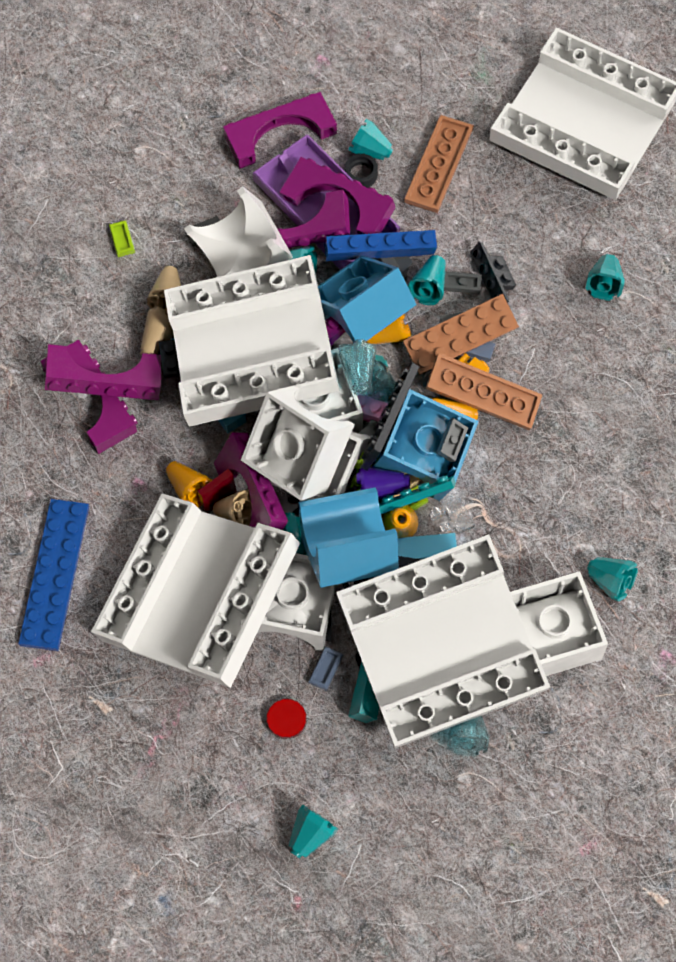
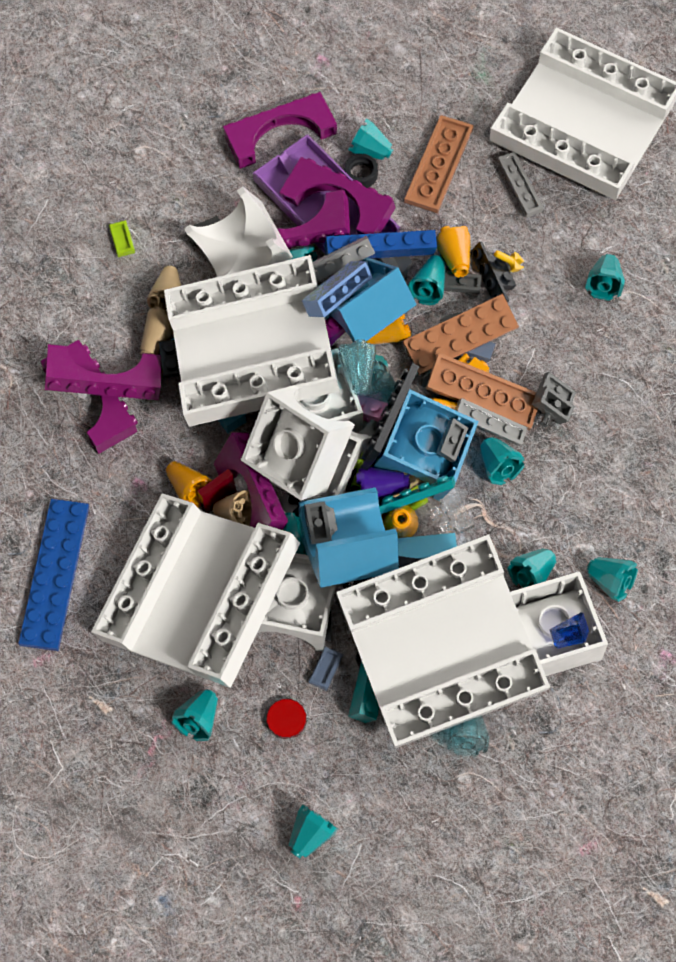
(197, 715): none -> teal cone
(320, 522): none -> dark grey slope
(337, 289): none -> medium blue brick
(338, 259): none -> light grey plate
(455, 249): none -> light orange cone
(493, 422): none -> light grey plate
(500, 461): none -> teal cone
(513, 260): none -> yellow bar
(520, 184): none -> light grey plate
(532, 567): none -> teal cone
(554, 400): none -> dark grey plate
(570, 631): none -> clear blue slope

